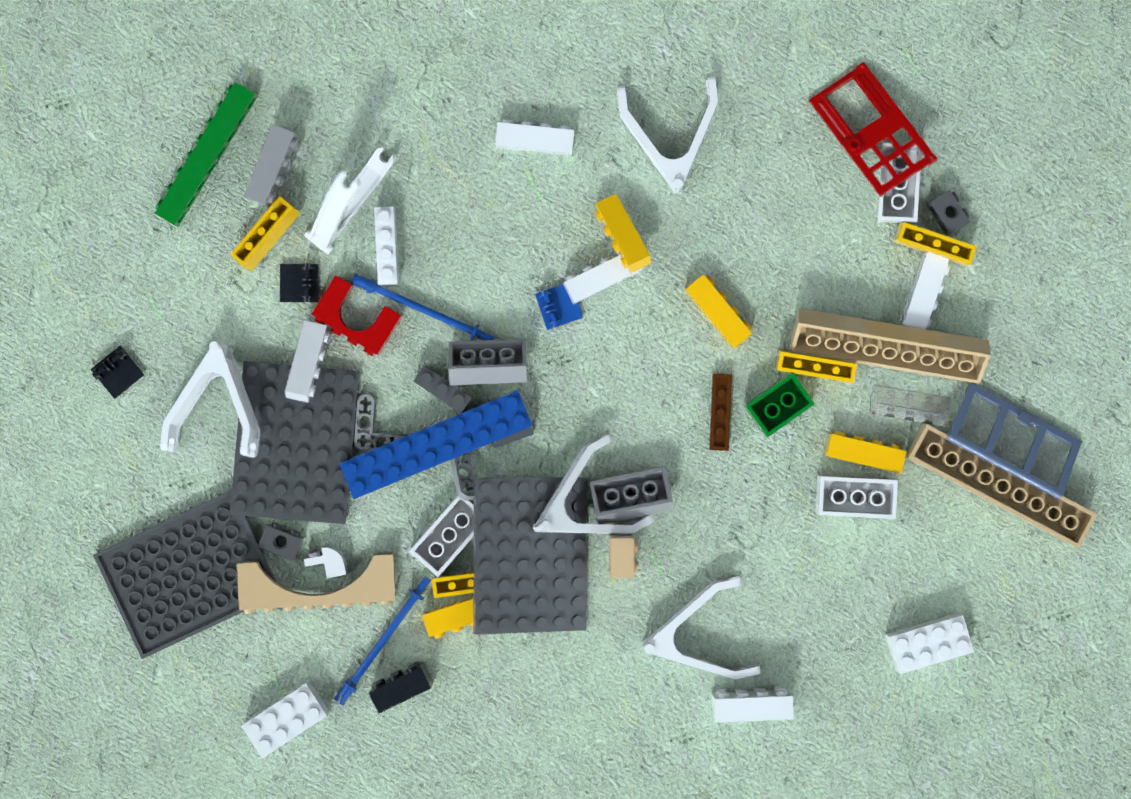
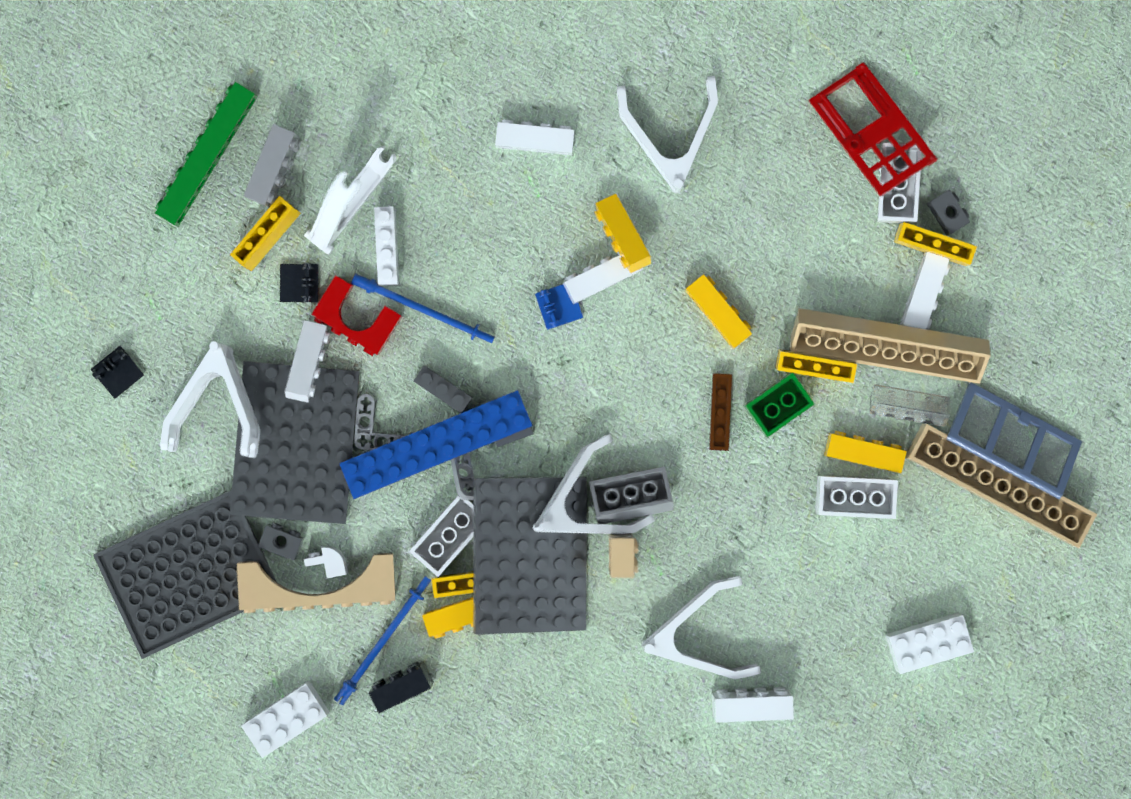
(487, 362): light grey brick -> none

